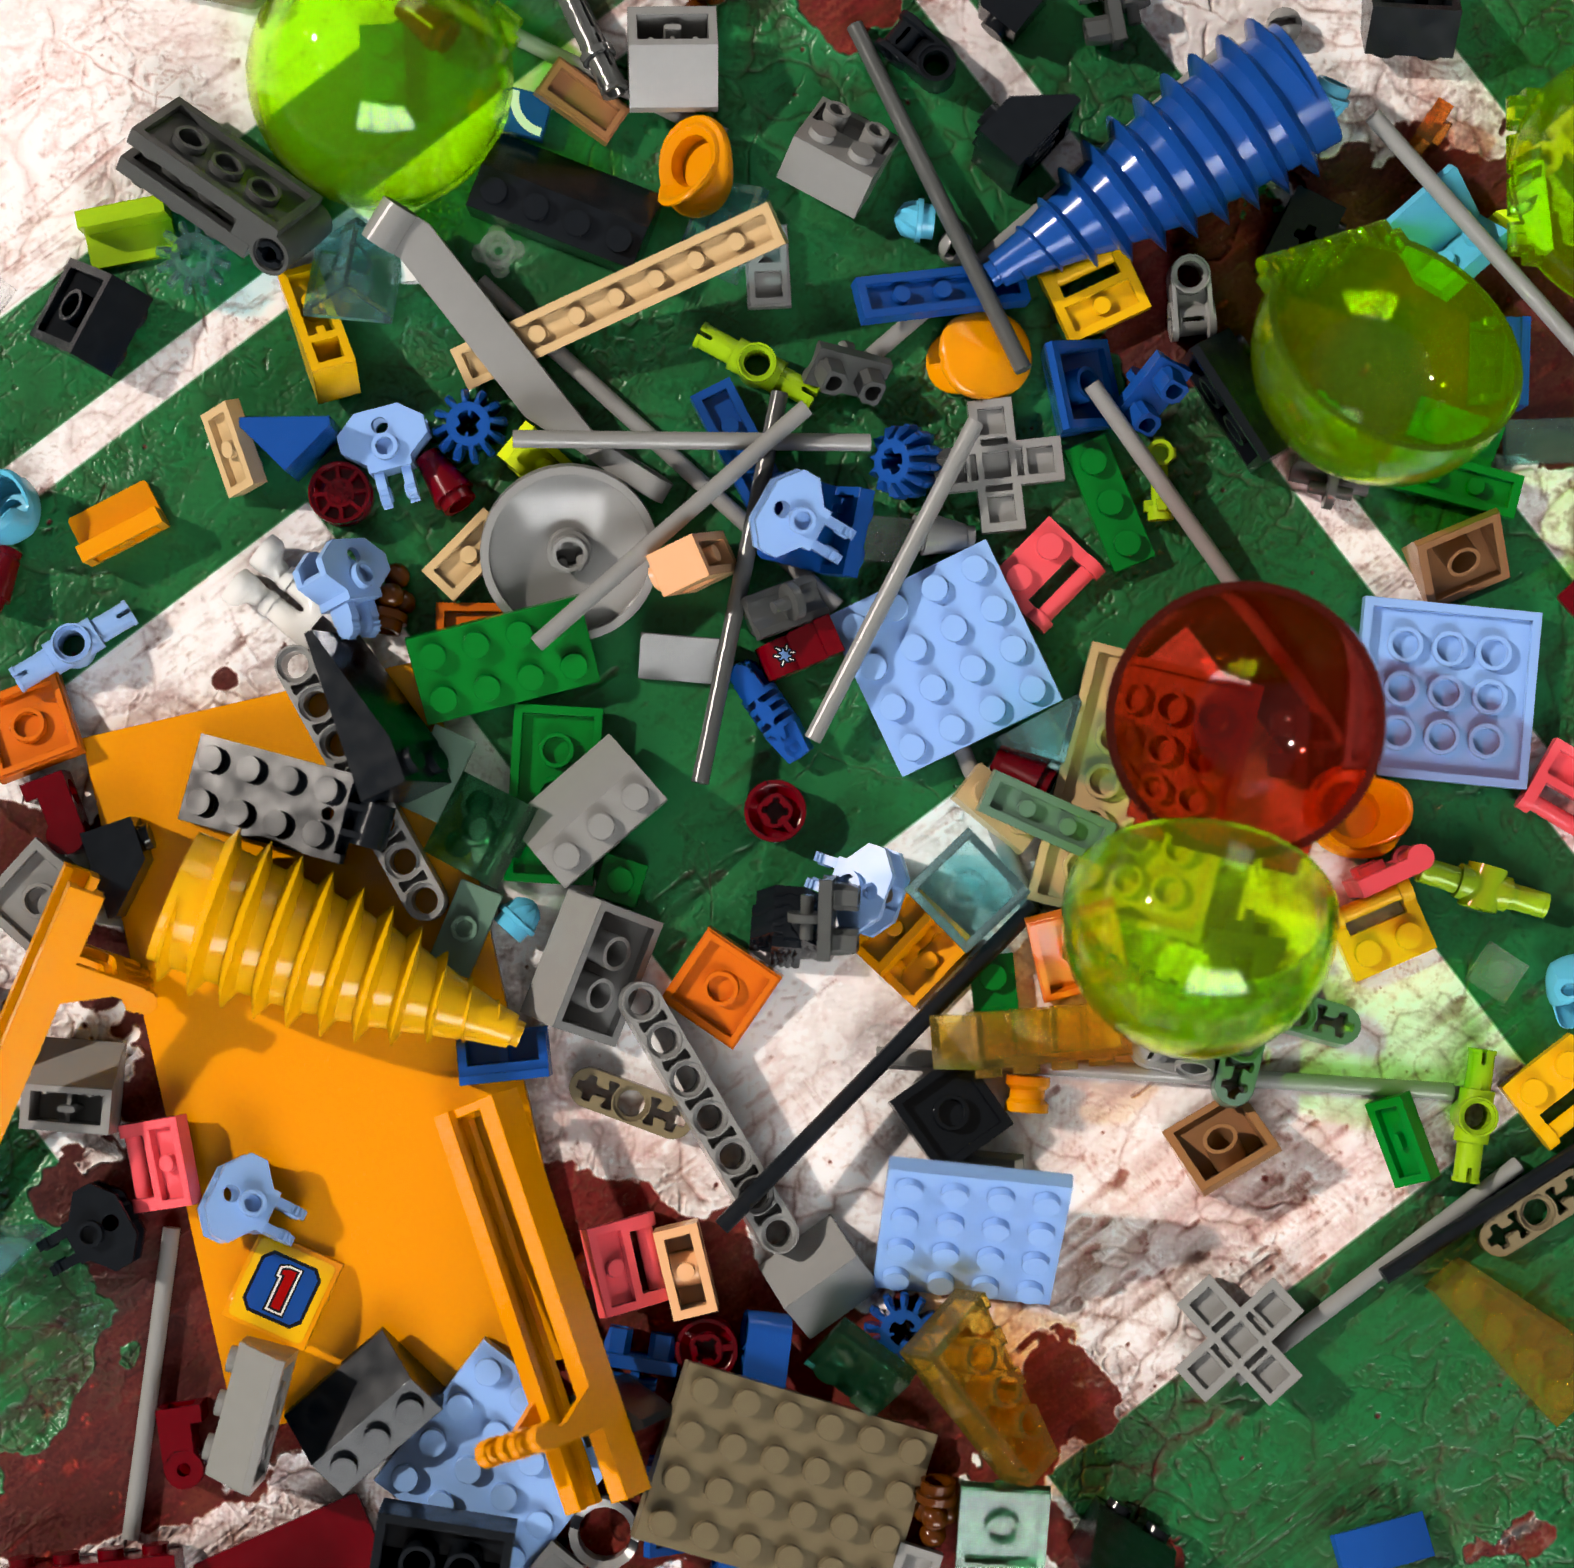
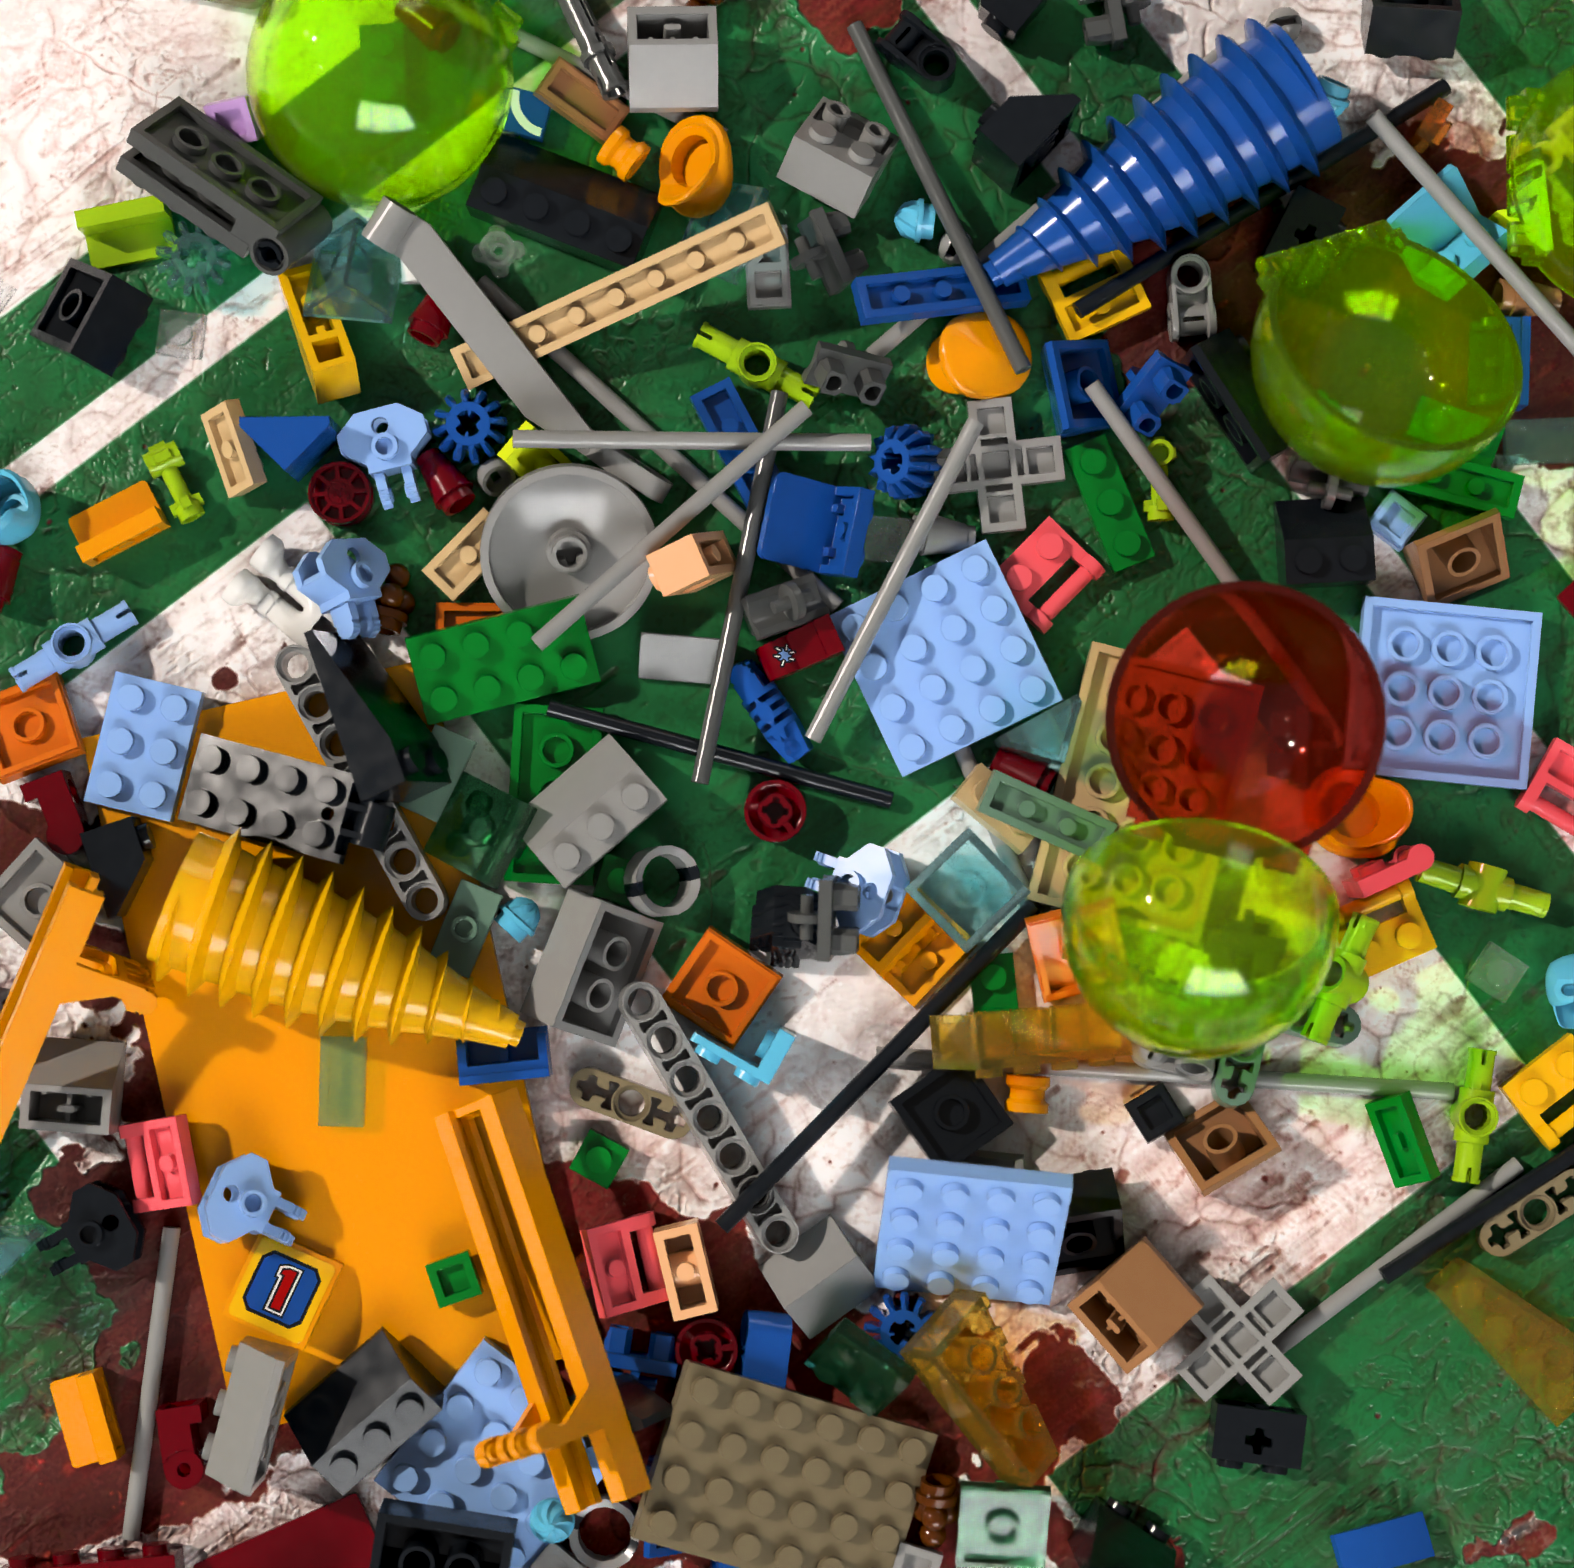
(88, 1418): none -> light orange panel
(144, 746): none -> light blue plate
(164, 461): none -> lime bar
(181, 334): none -> clear plate
(234, 116): none -> lavender plate
(342, 1081): none -> clear light blue tile
(428, 323): none -> dark red cone
(454, 1278): none -> green plate
(487, 468): none -> light grey hinge
(550, 1522): none -> medium azure plate
(599, 1158): none -> green plate
(623, 153): none -> light orange wheel
(688, 878): none -> light grey piece
(723, 754): none -> black piece
(771, 1051): none -> medium azure bracket
(798, 521): light blue hinge -> none
(822, 252): none -> dark grey hips
(1093, 1224): none -> black slope
(1135, 1304): none -> medium nougat slope
(1155, 1113): none -> black tile
(1234, 1419): none -> black brick
(1244, 209): none -> black piece
(1323, 545): none -> black slope
(1353, 982): none -> lime pin
(1396, 520): none -> light blue tile
(1513, 305): none -> medium nougat cone

